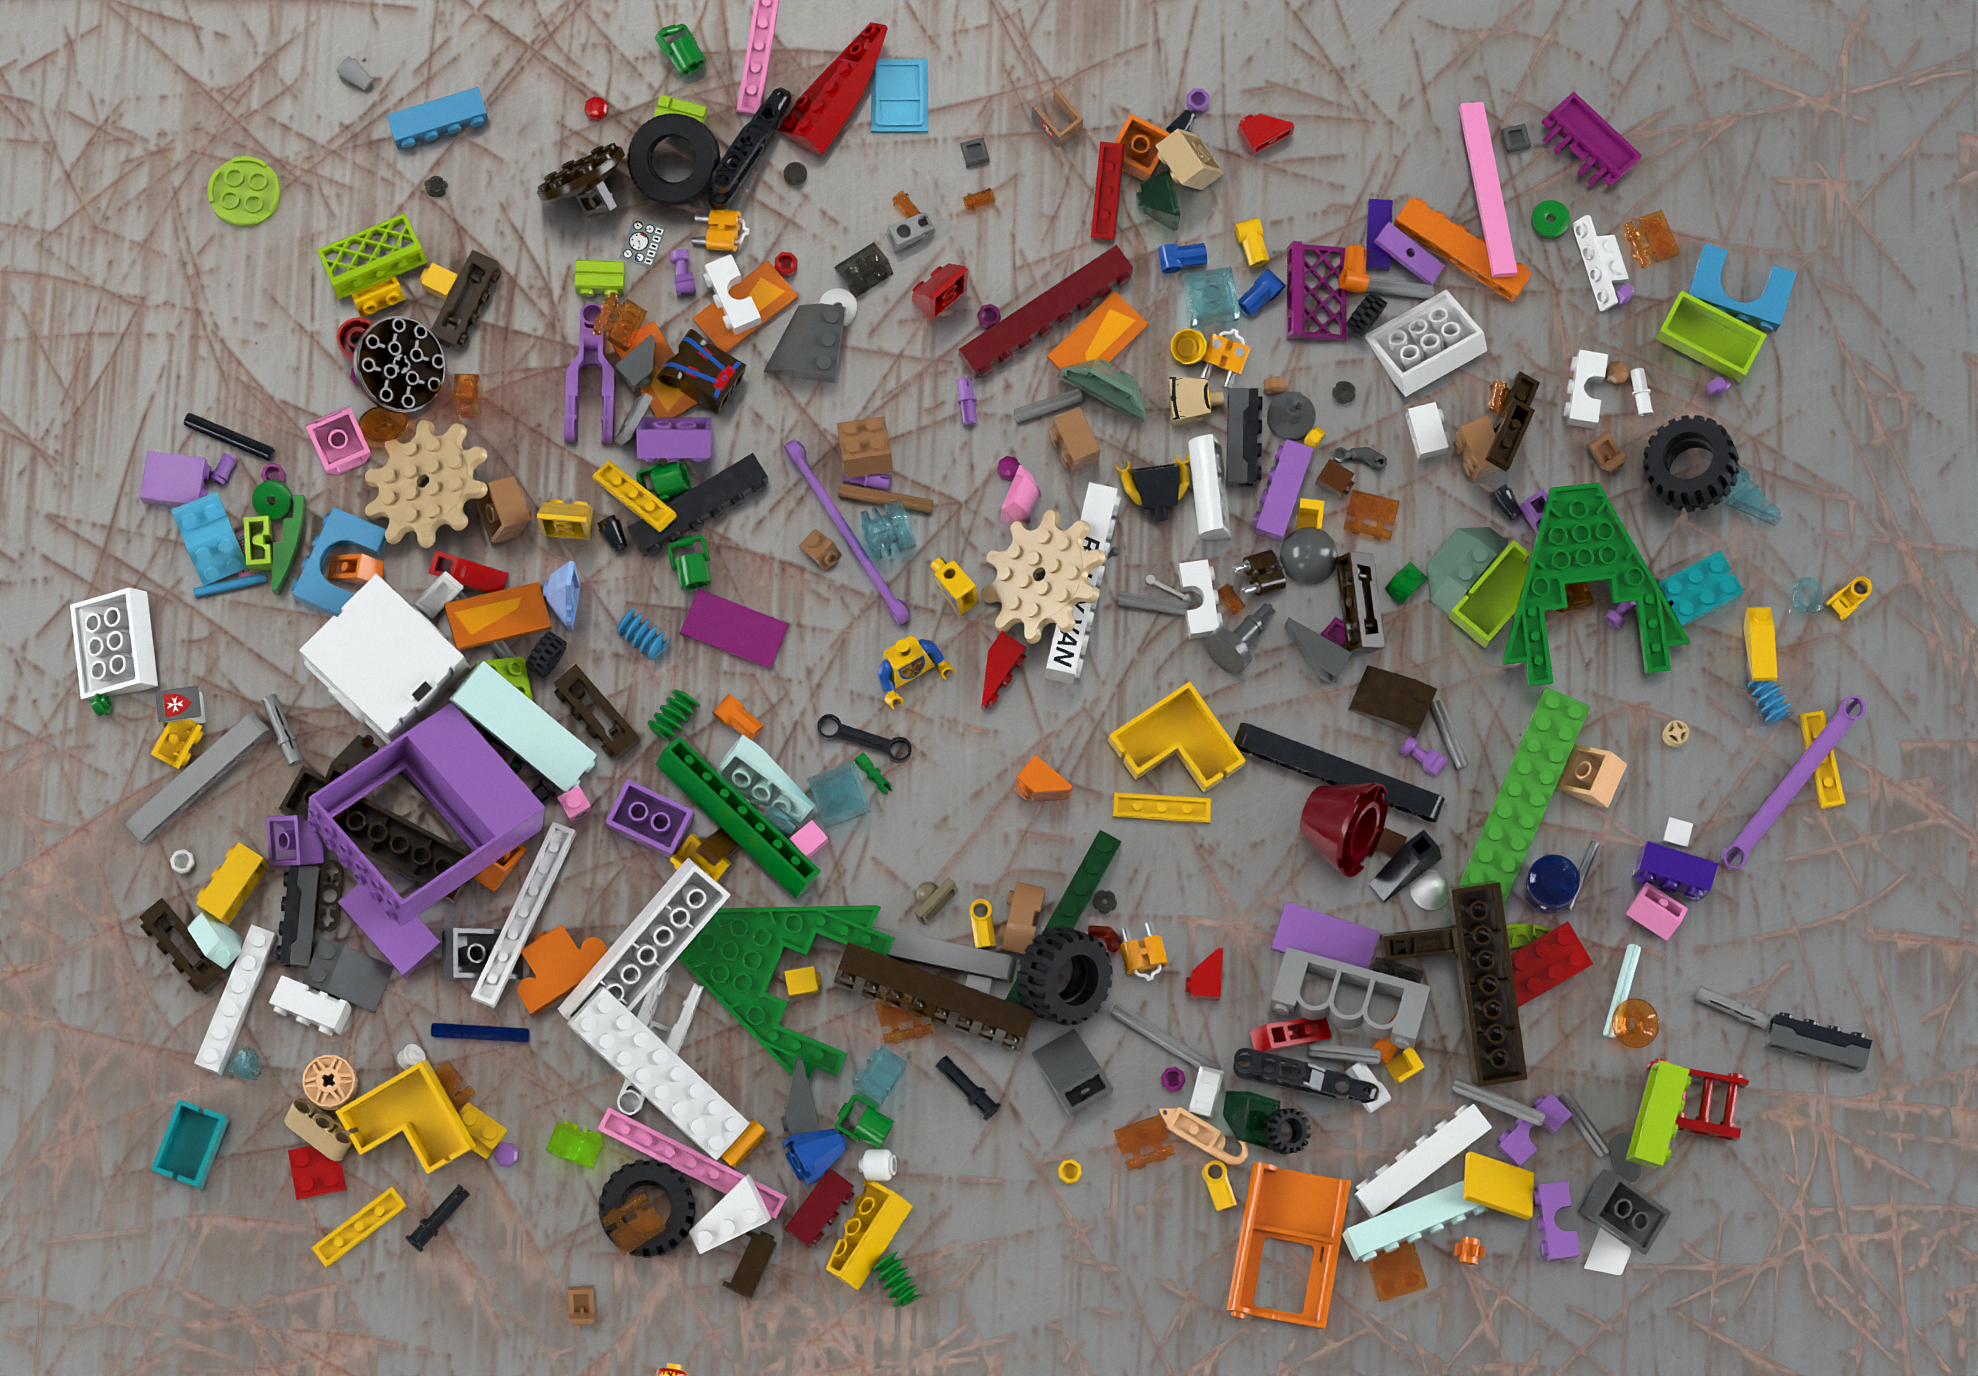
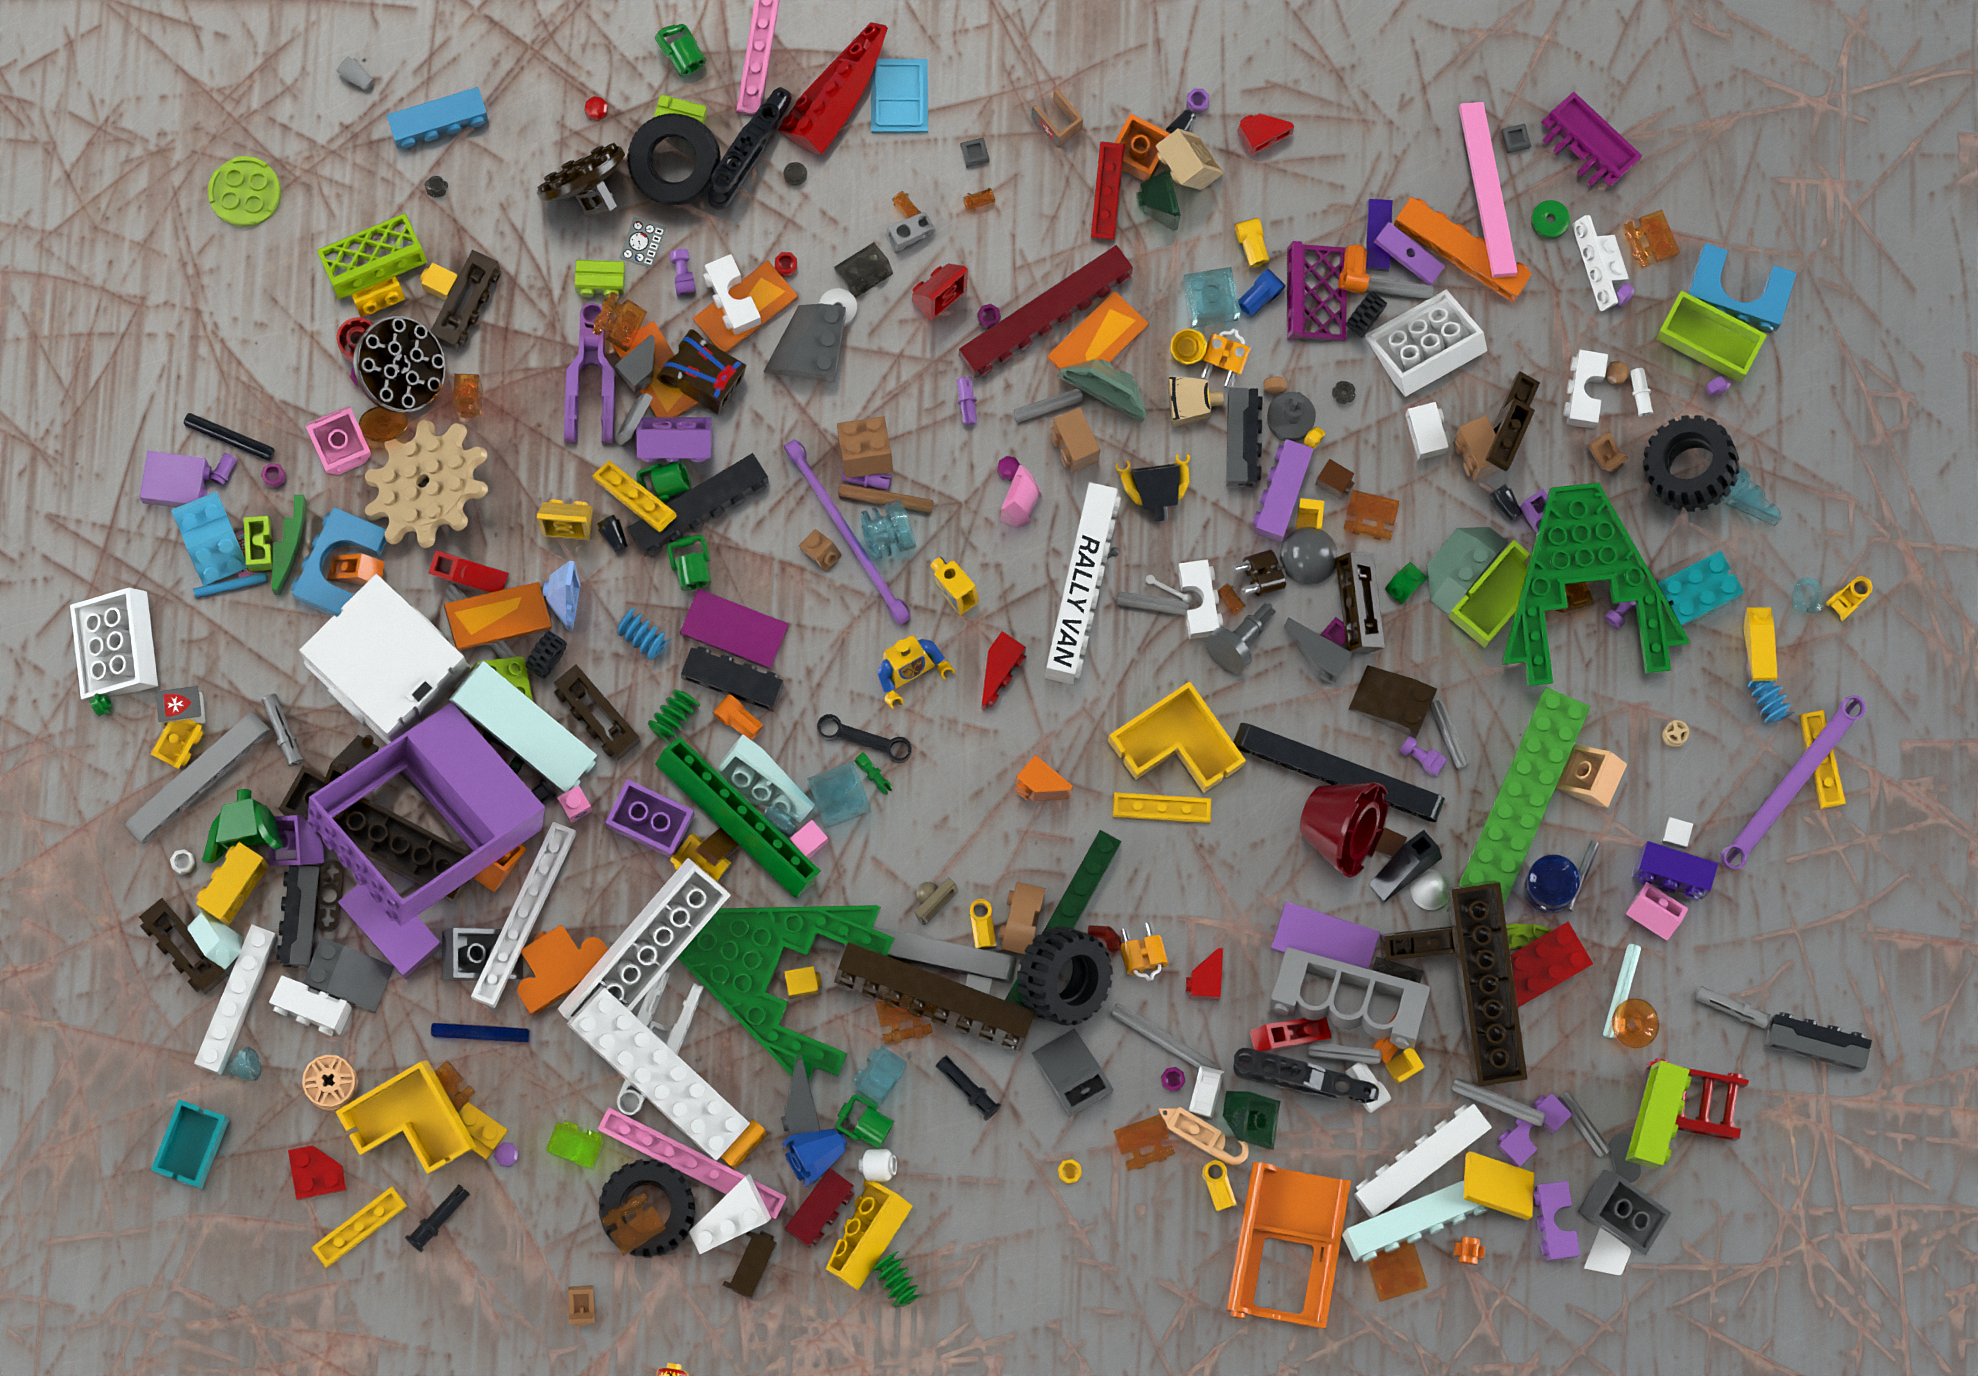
(241, 822): none -> green torso
(273, 488): green piece -> none
(318, 1129): tan beam -> none
(410, 1056): white wheel -> none
(437, 594): white tile -> none
(503, 510): medium nougat brick -> none
(722, 230): light orange piece -> none
(732, 678): none -> black brick
(1065, 580): tan plate -> none
(1100, 906): clear smoke plate -> none
(1176, 257): blue piece -> none
(1209, 488): white brick -> none
(1299, 1131): black tyre -> none
(1365, 454): dark grey arm -> none
(1497, 395): clear orange pin -> none

